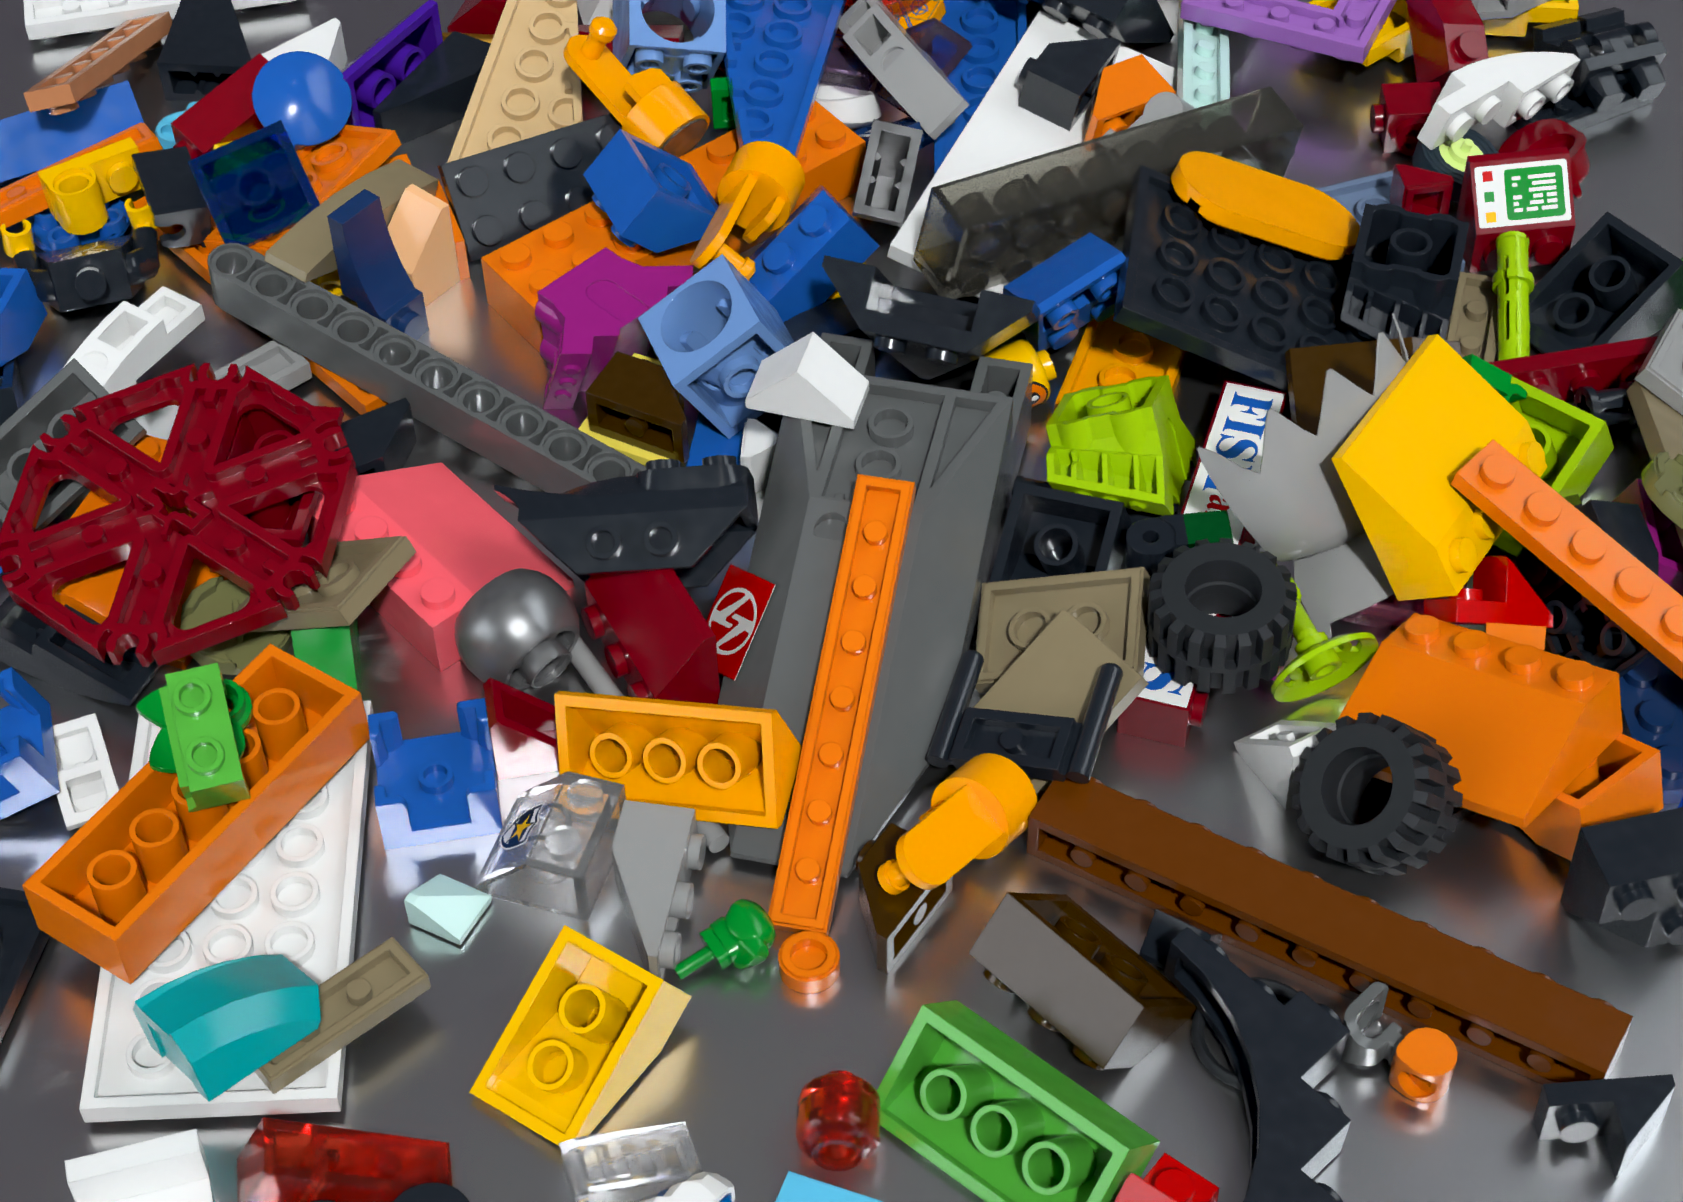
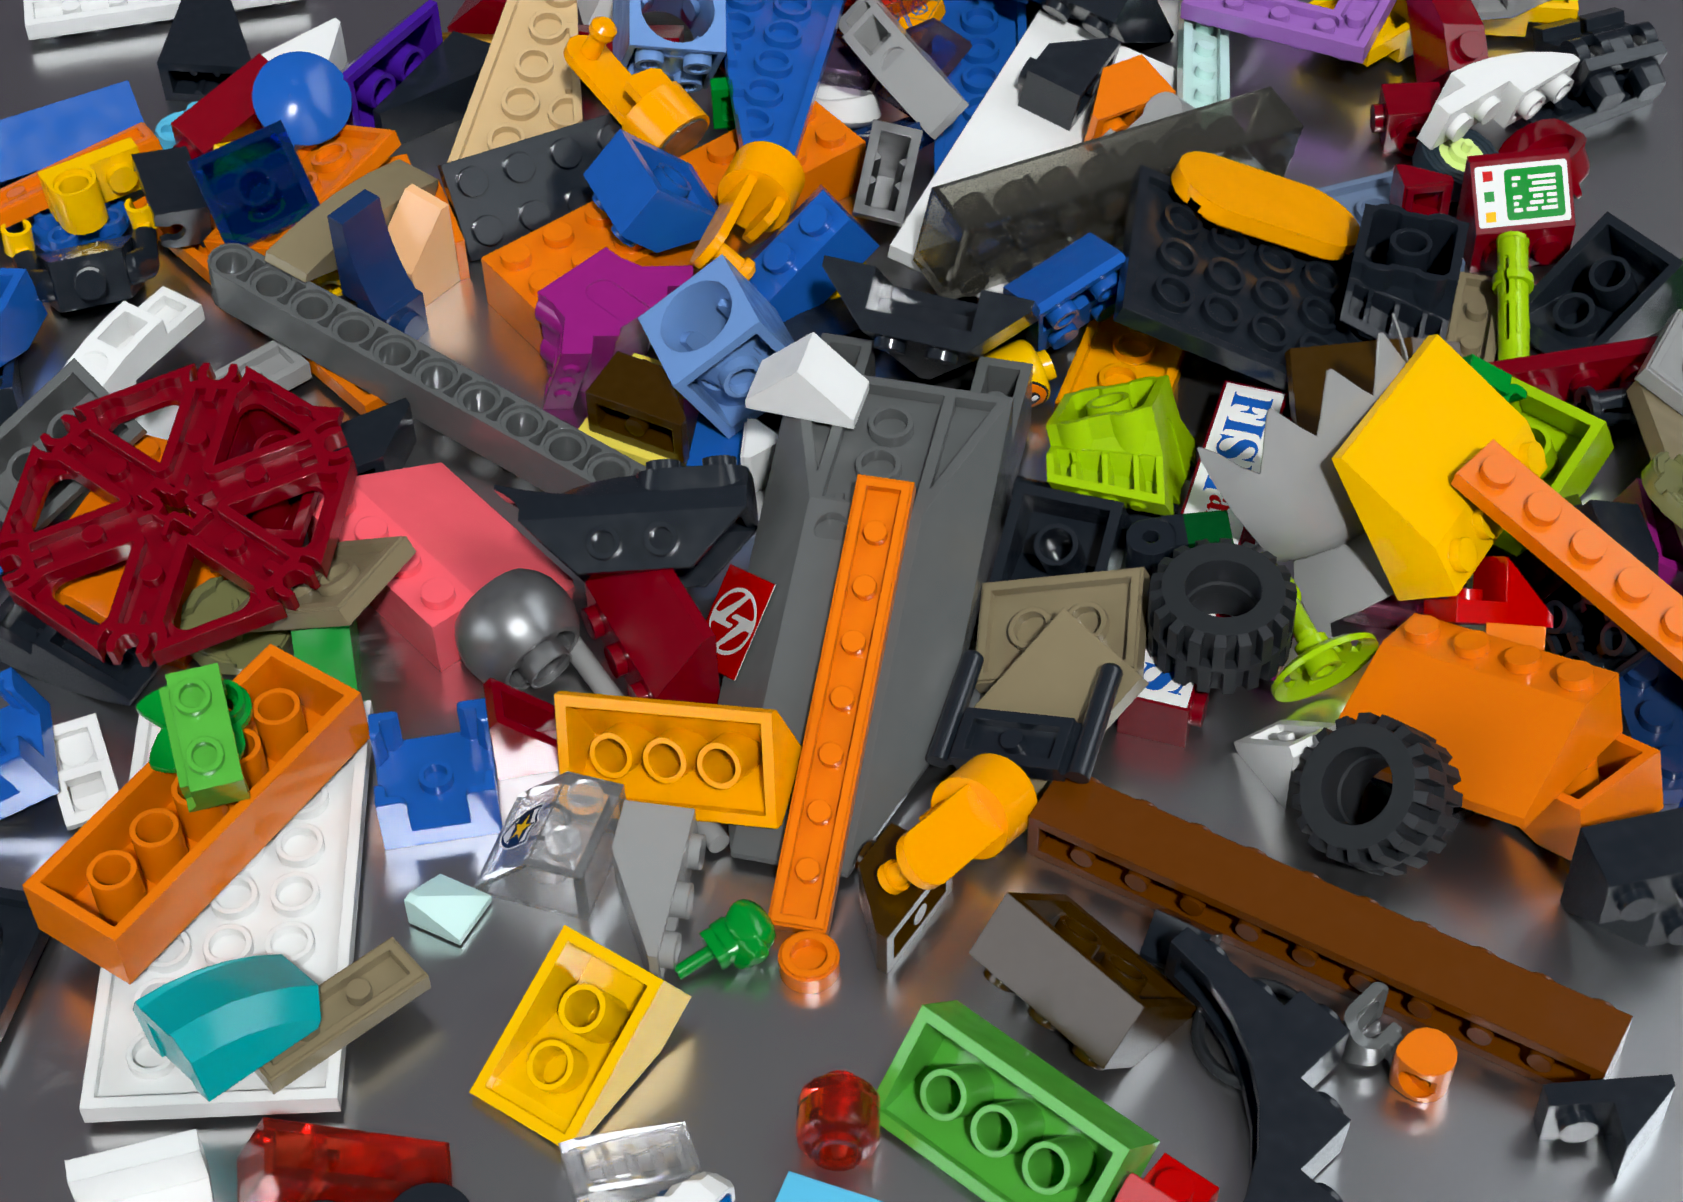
(98, 64): nougat plate -> none

